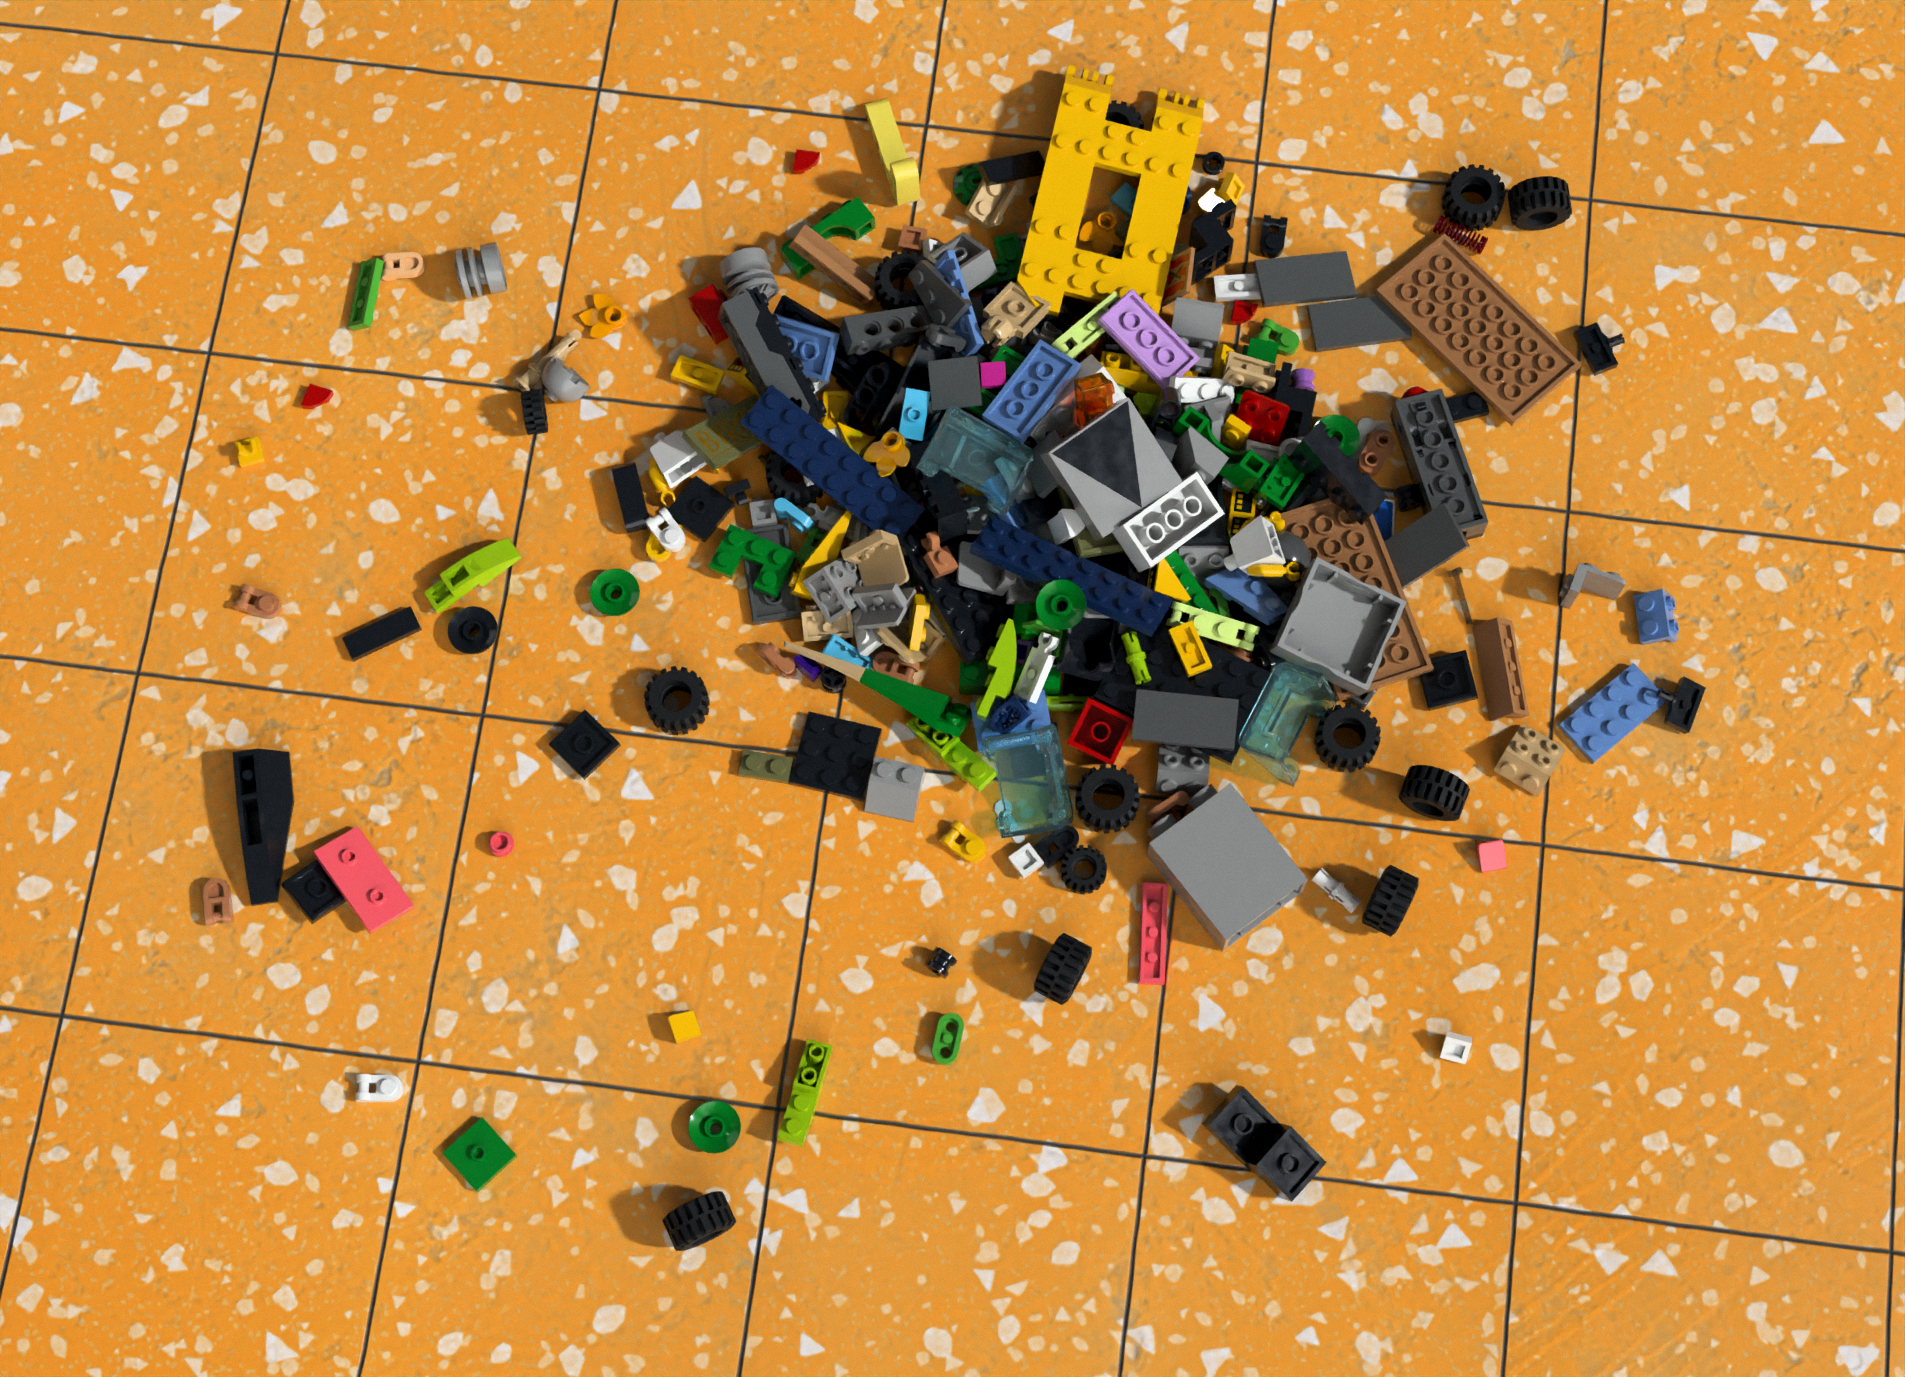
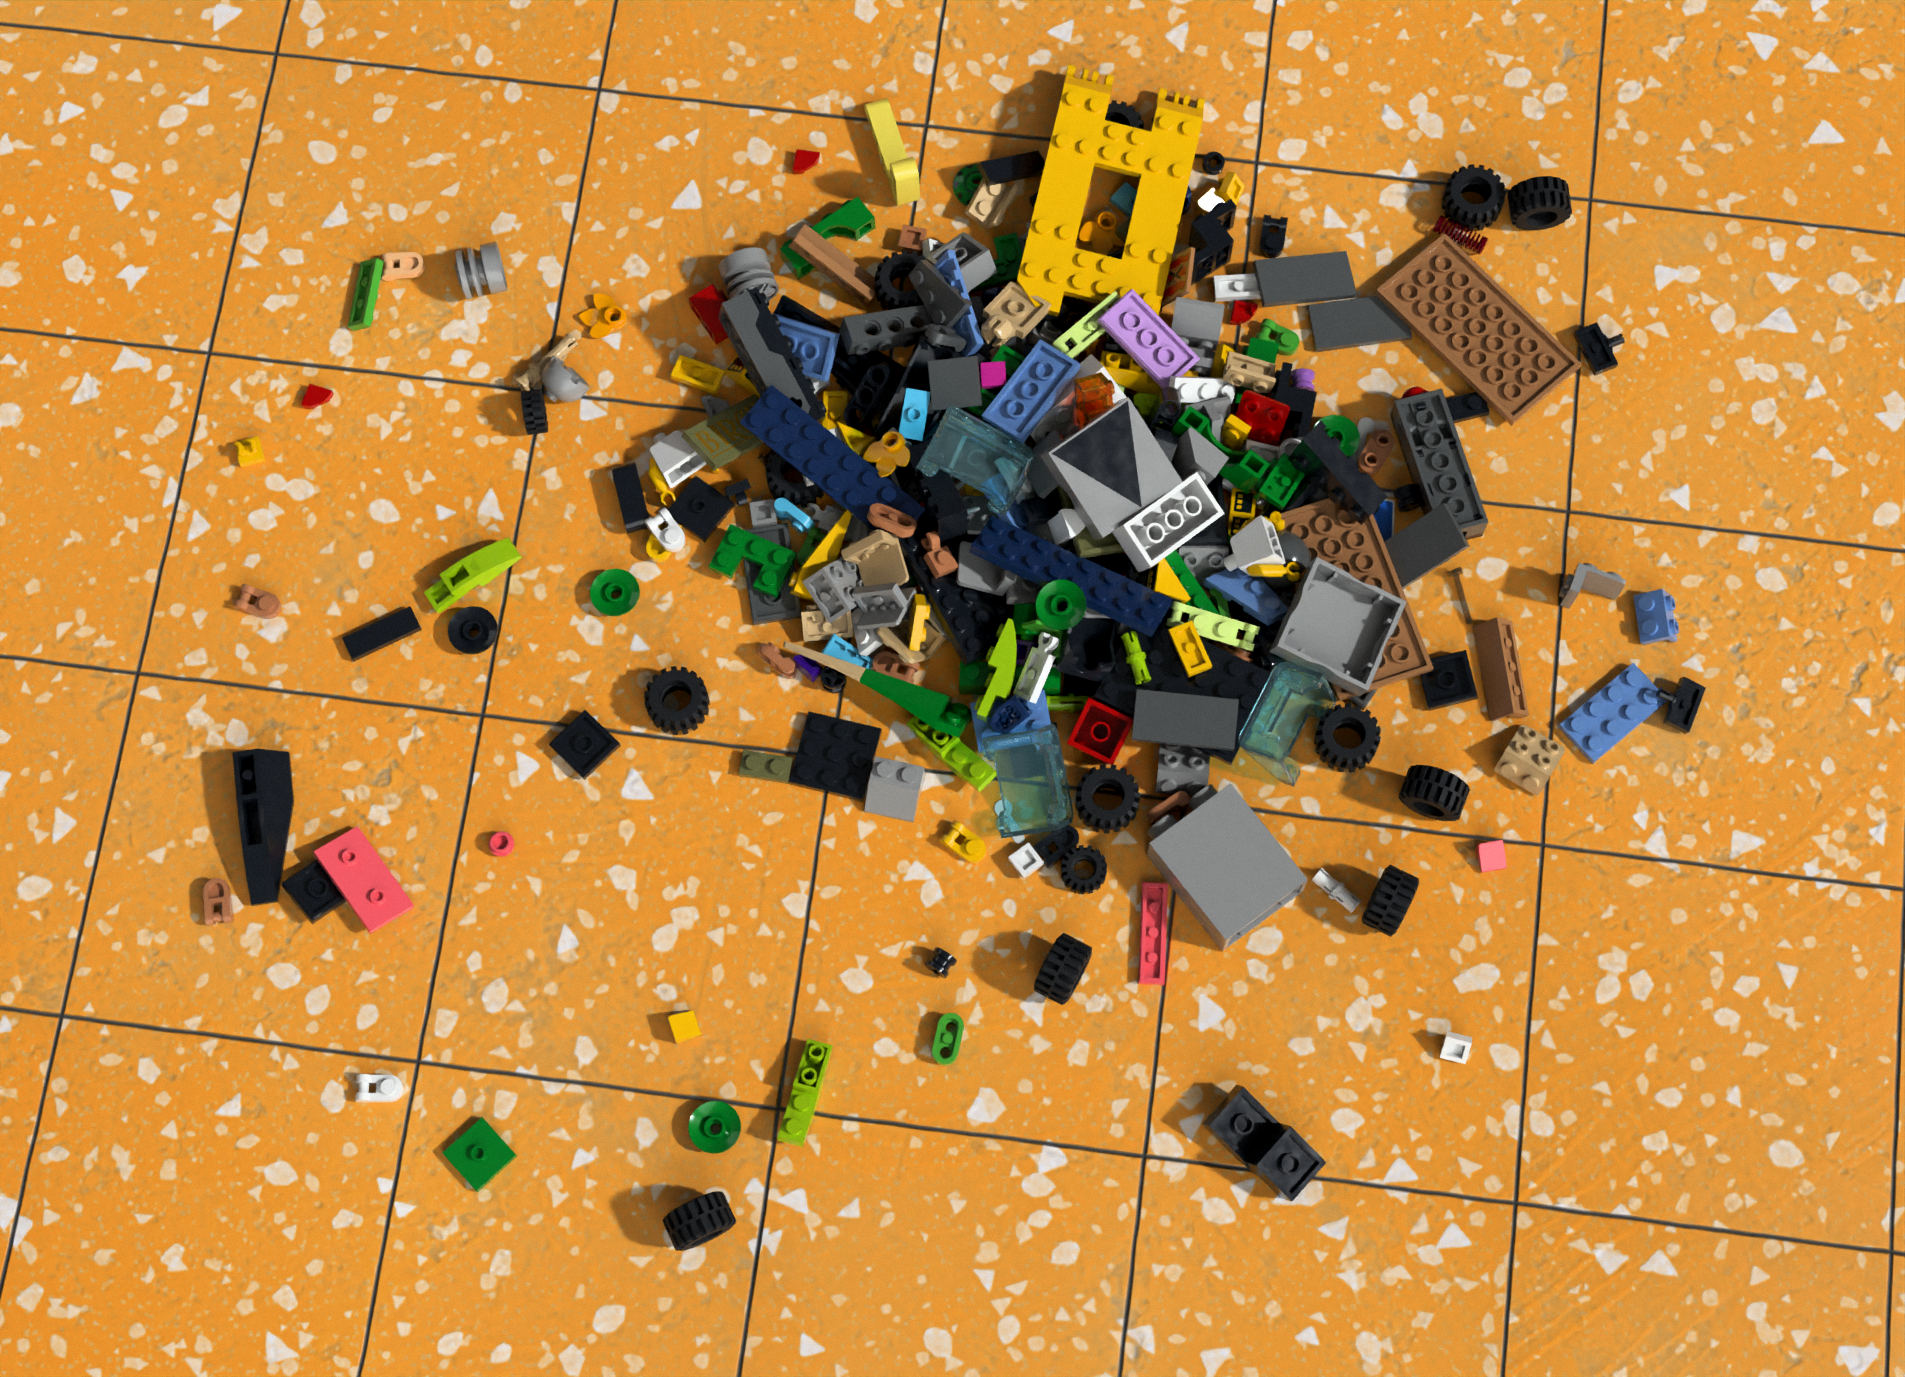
(891, 520): none -> nougat plate

